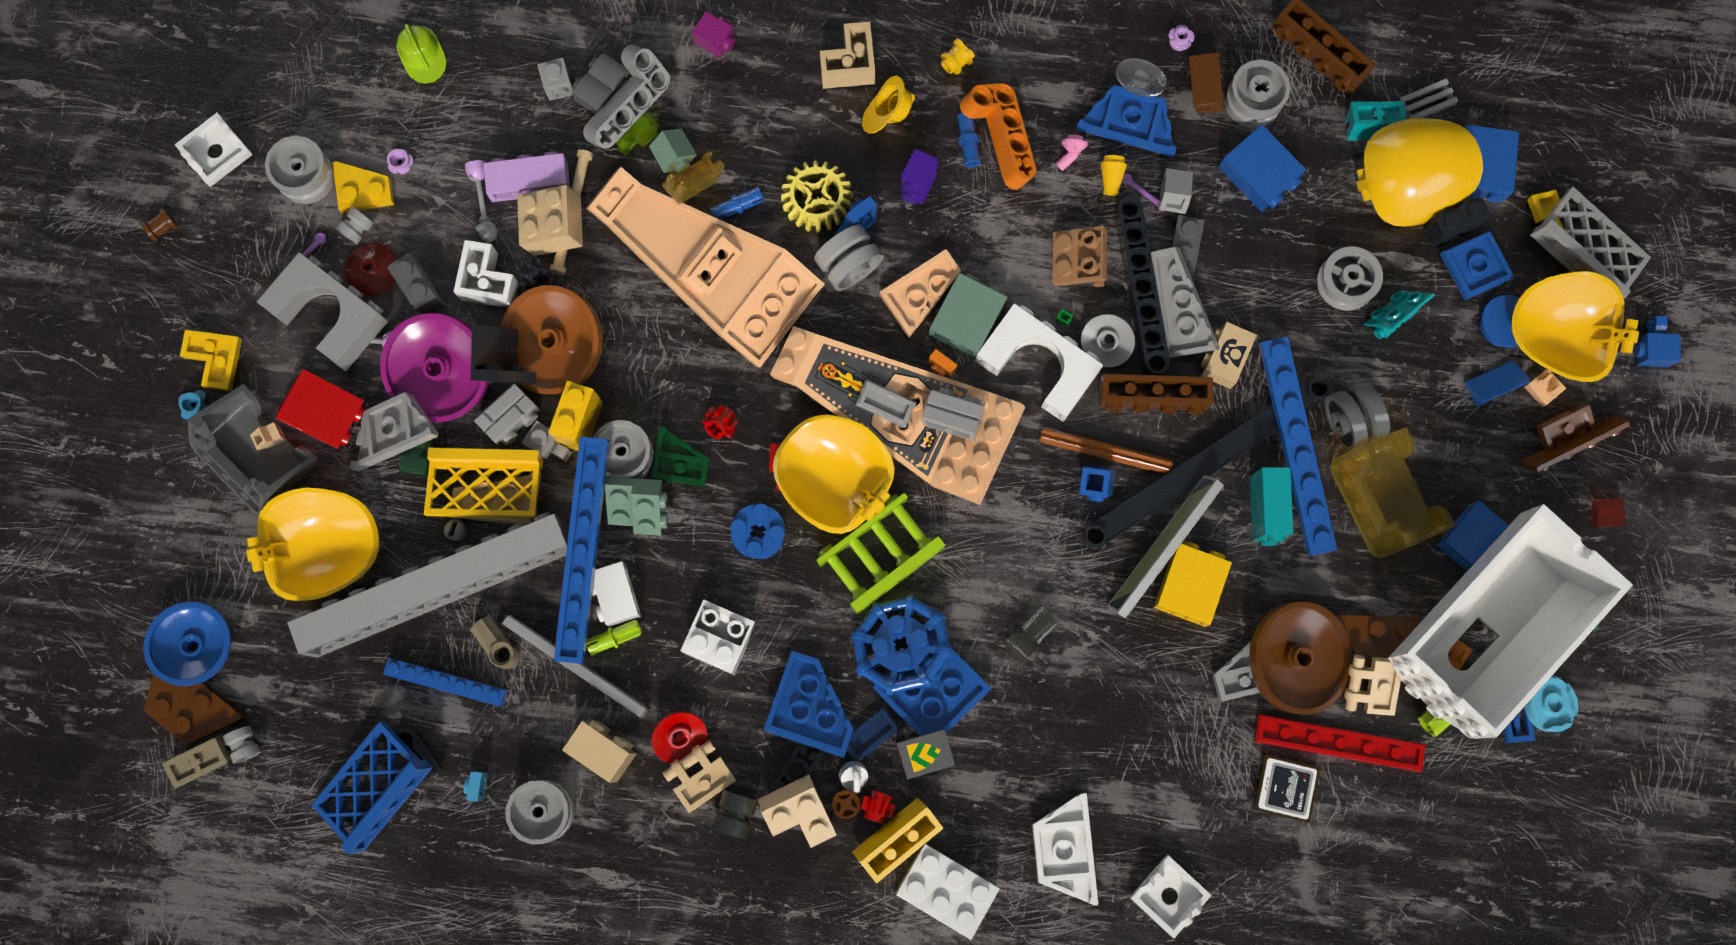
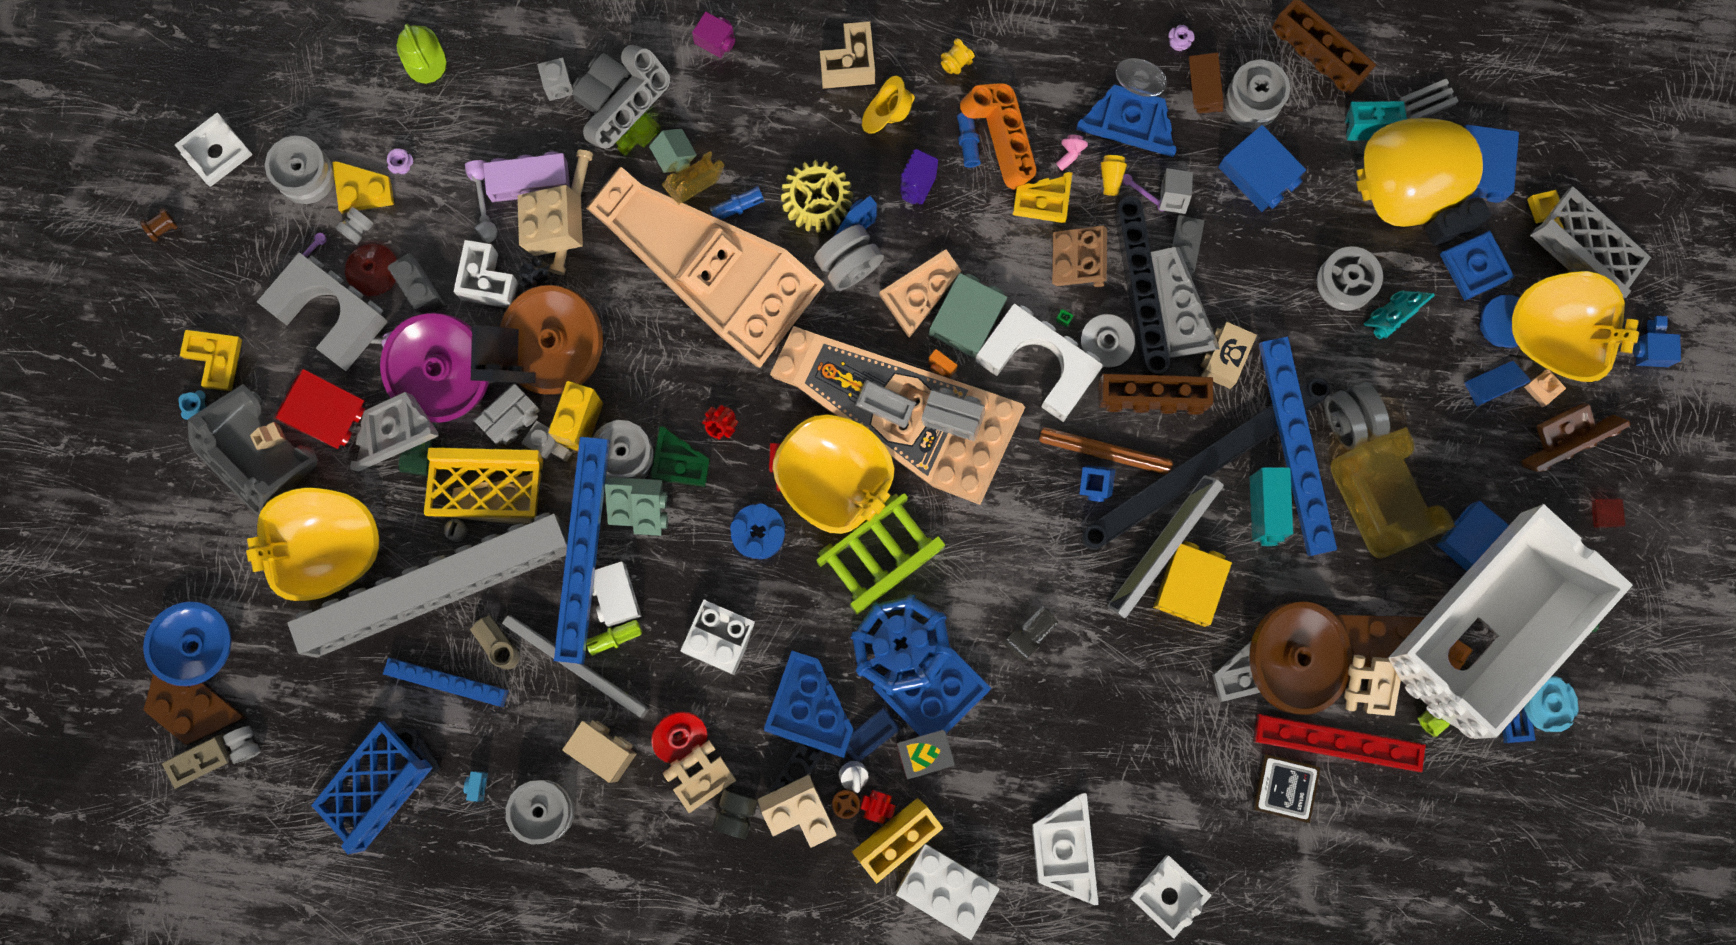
(1044, 199): none -> yellow wing

